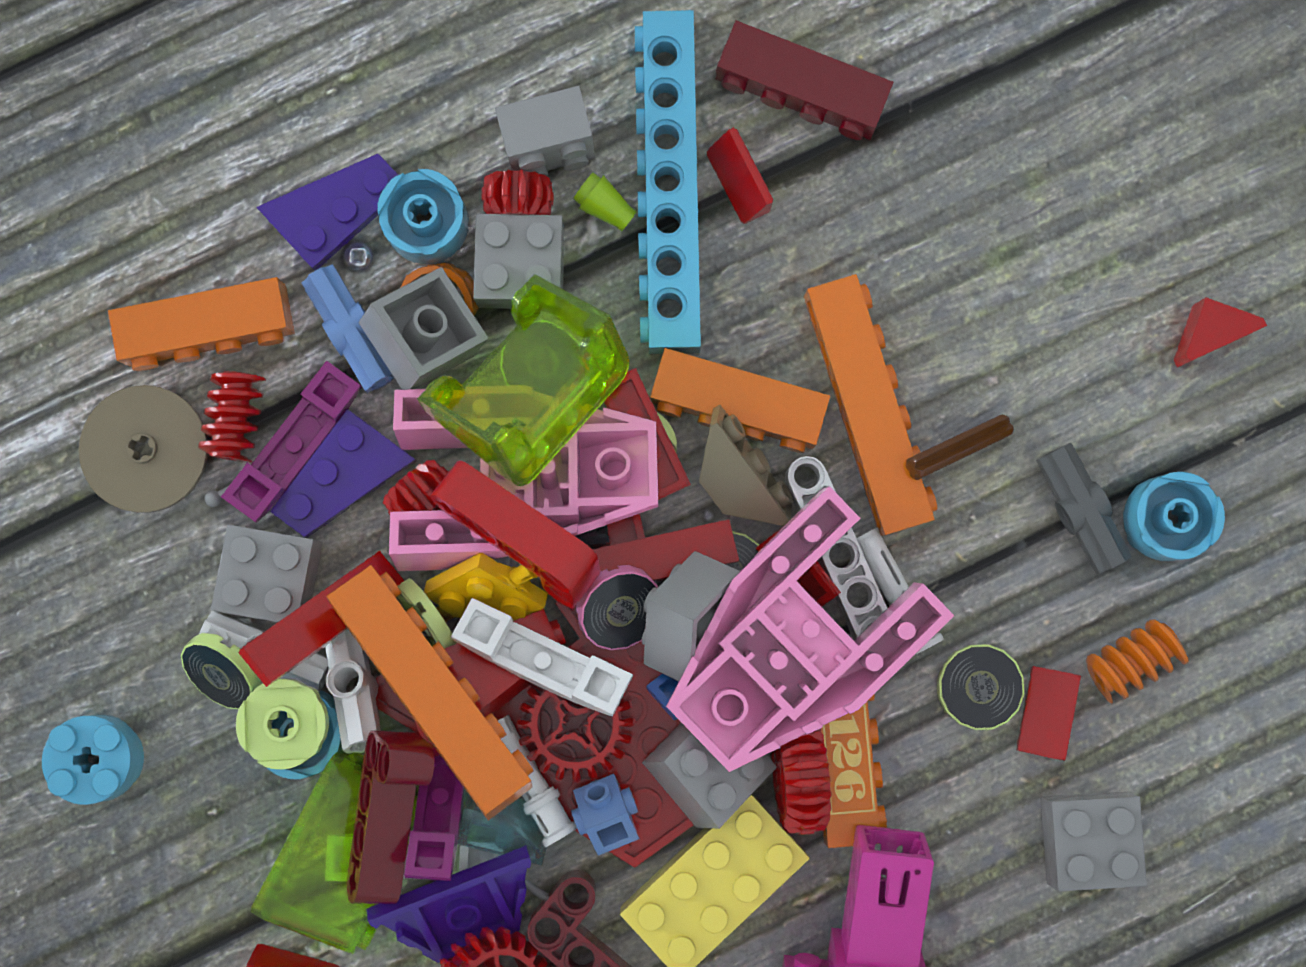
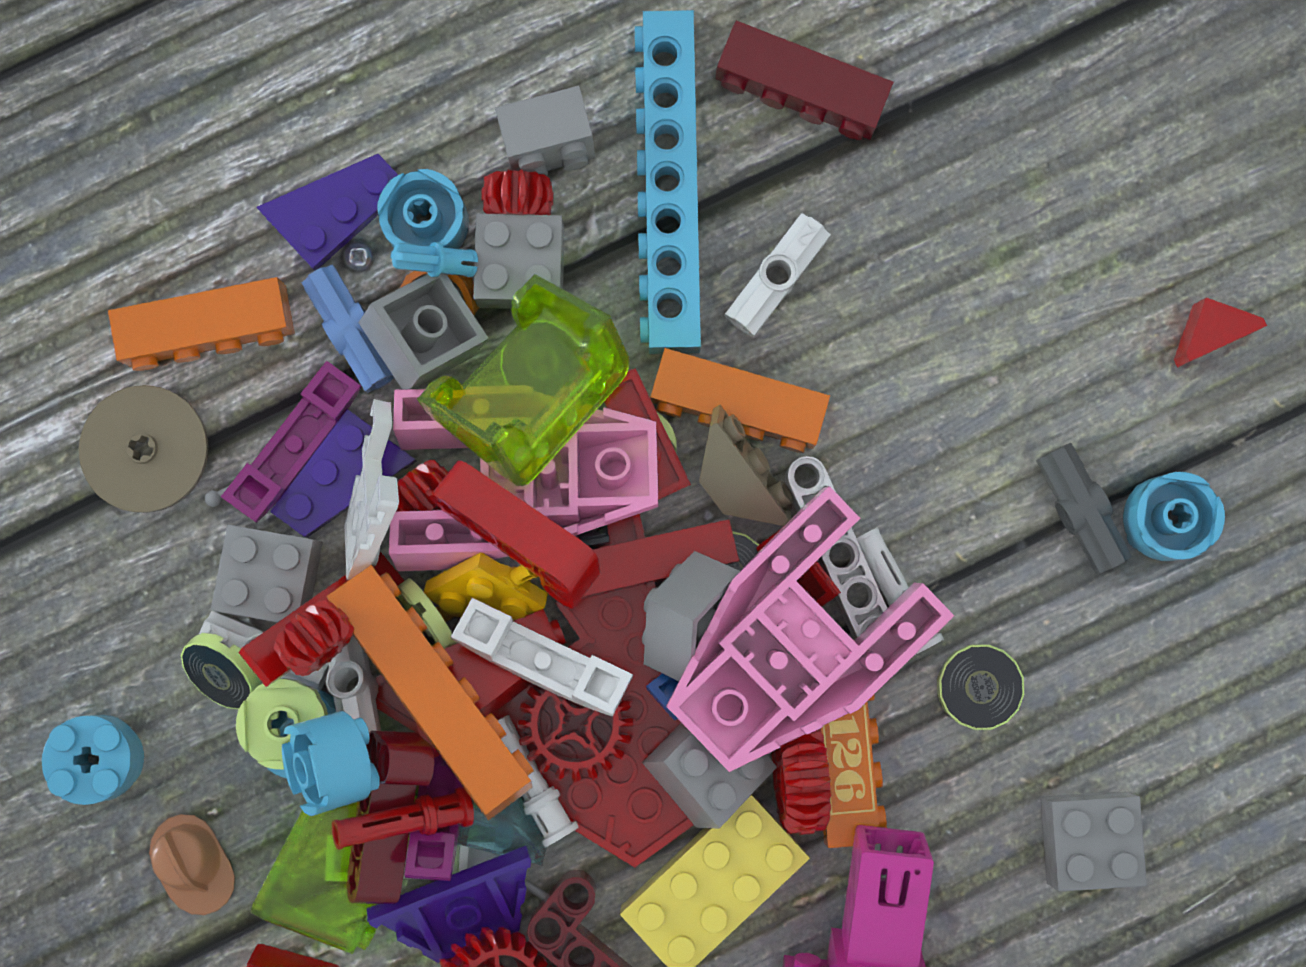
(191, 865): none -> nougat piece
(231, 415): red piece -> none
(313, 638): none -> red gear
(329, 762): none -> medium azure brick
(372, 498): none -> white wing
(424, 816): none -> red pin
(433, 259): none -> medium azure axle
(604, 202): lime cone -> none
(605, 814): medium blue brick -> none
(613, 608): black tile -> none
(740, 177): red slope -> none
(793, 255): none -> white piece
(868, 403): orange brick -> none
(959, 446): reddish brown axle -> none
(1048, 713): red slope -> none
(1135, 658): orange piece -> none

